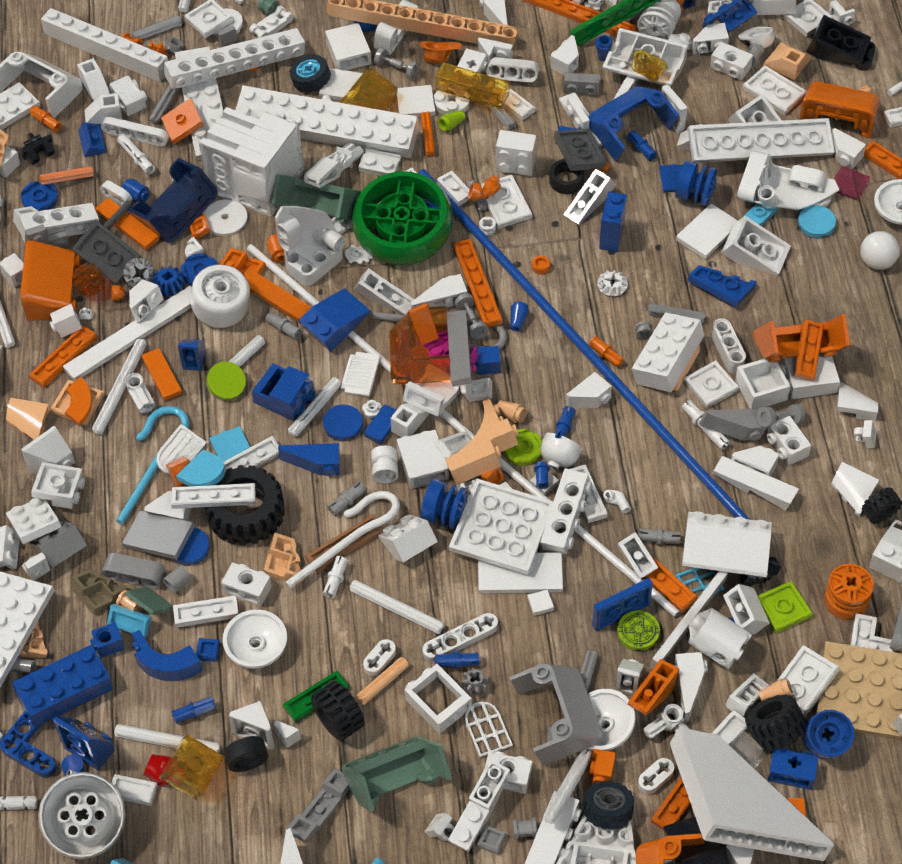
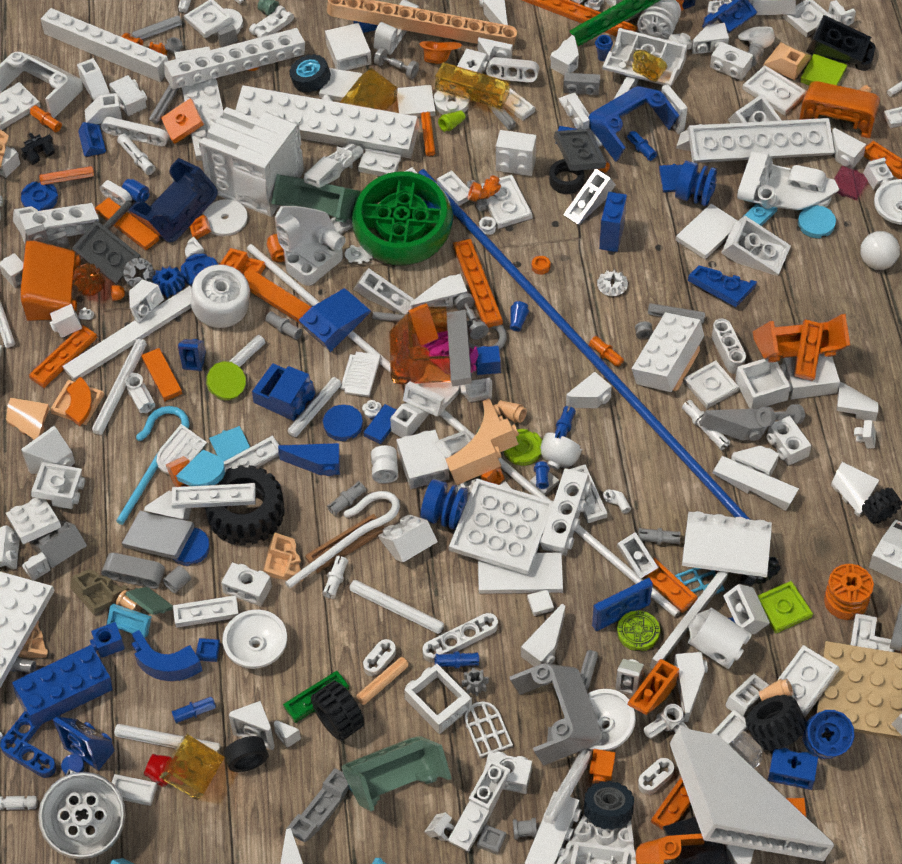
(543, 643): none -> white slope
(823, 70): none -> lime tile
(877, 173): none -> white brick

